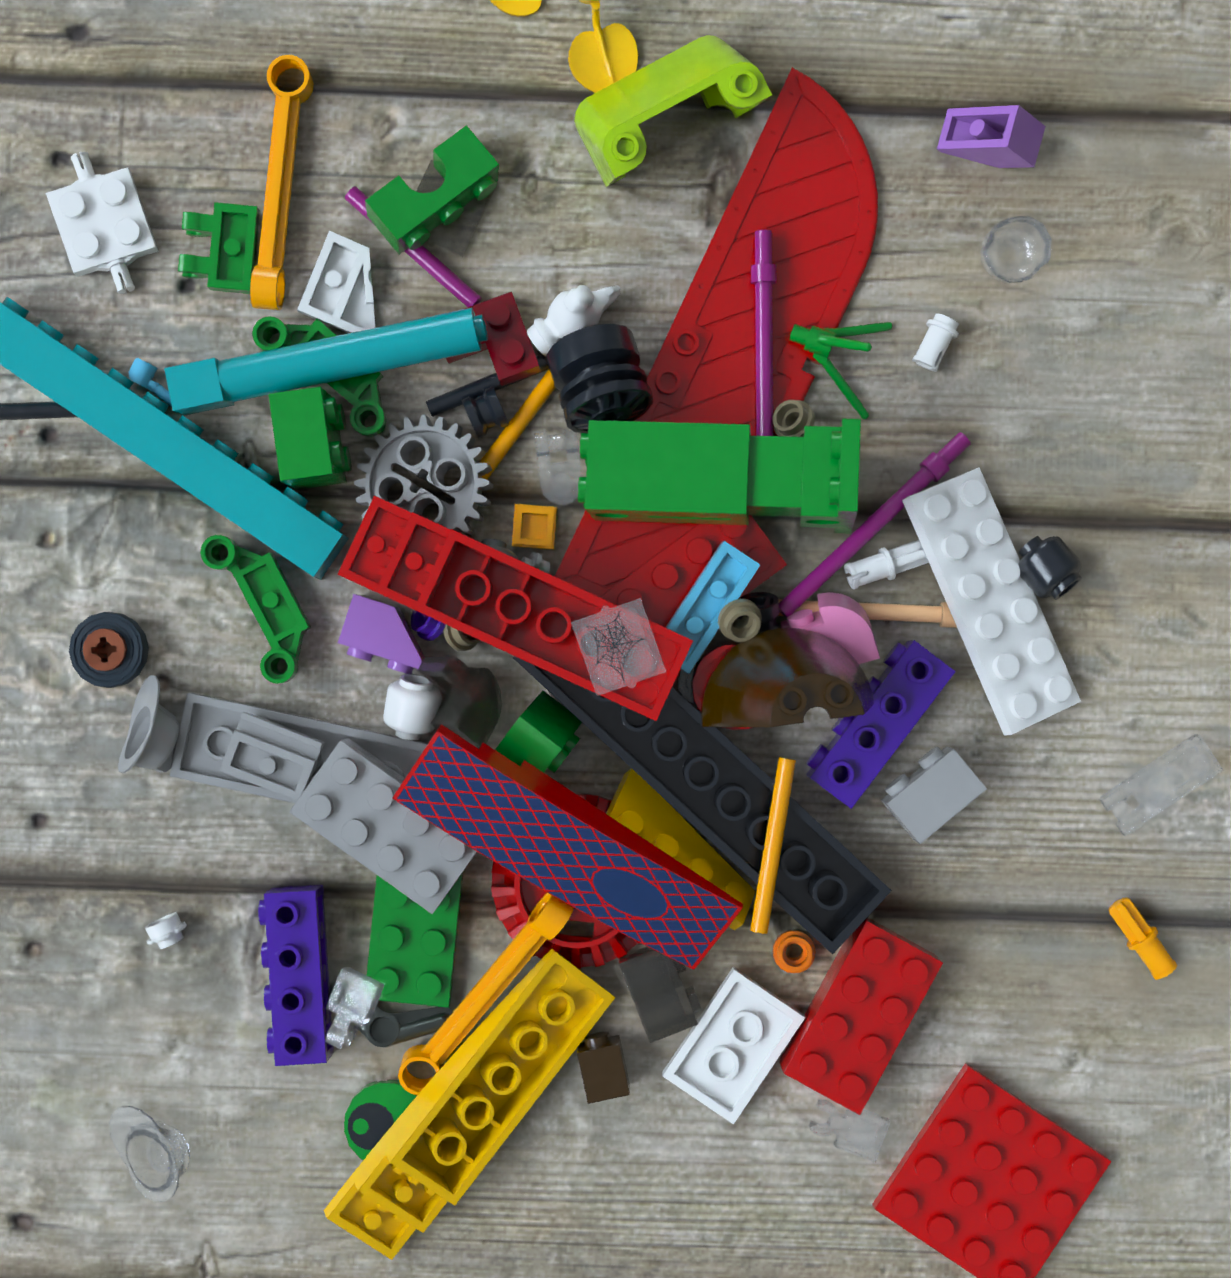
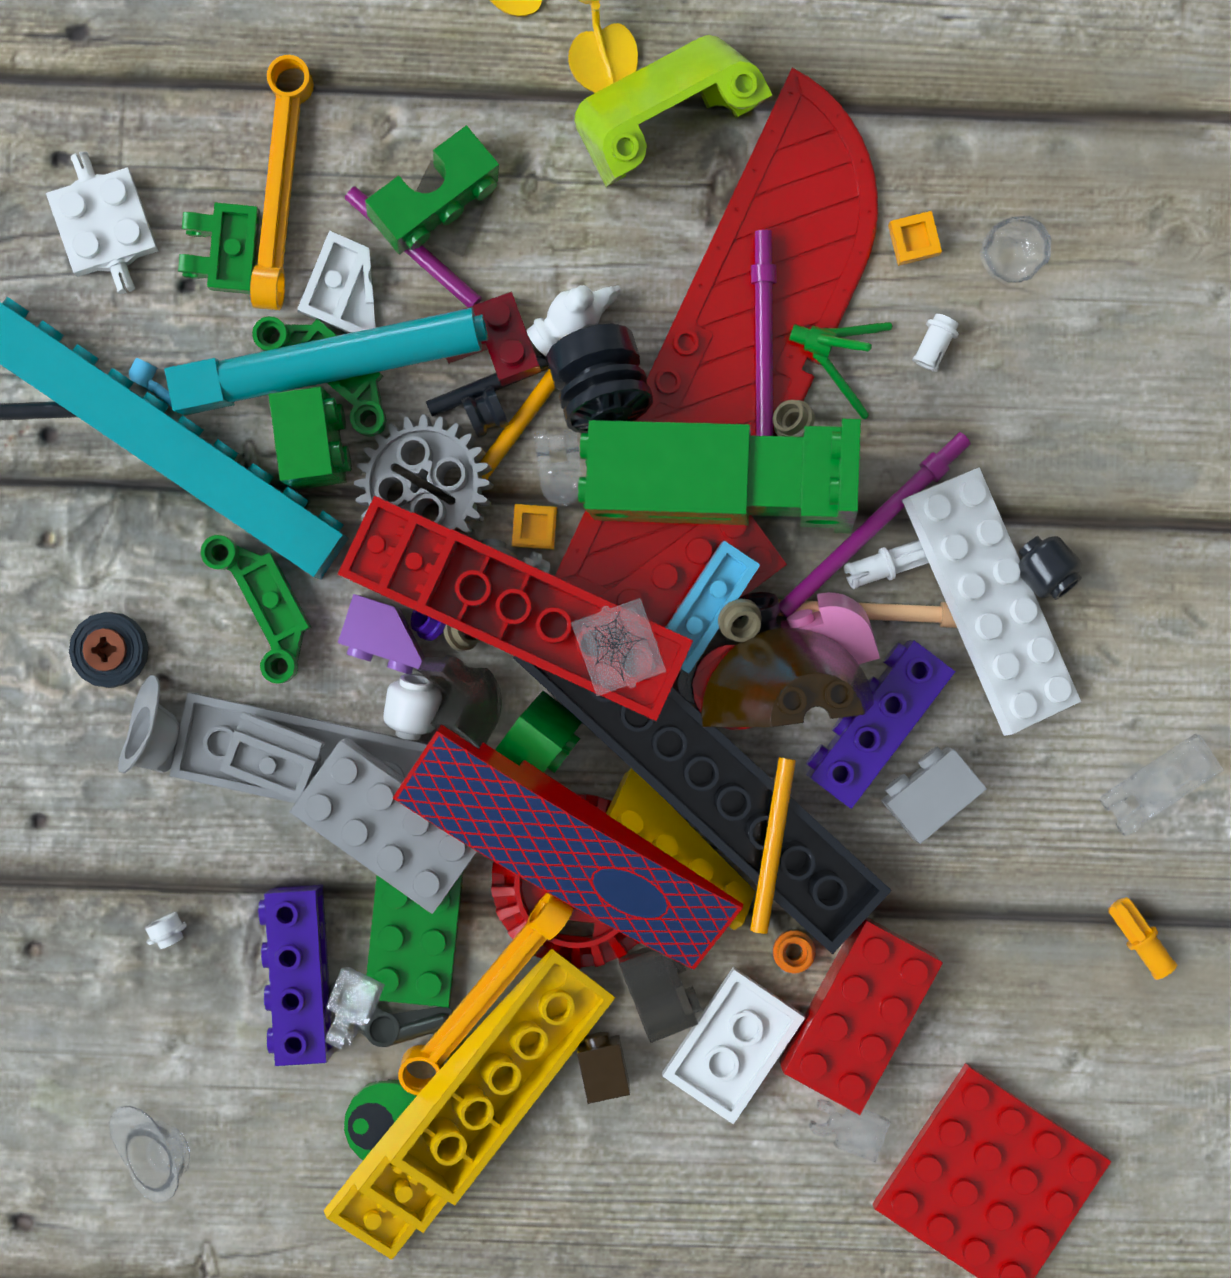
(914, 238): none -> light orange plate
(992, 136): medium lavender slope -> none

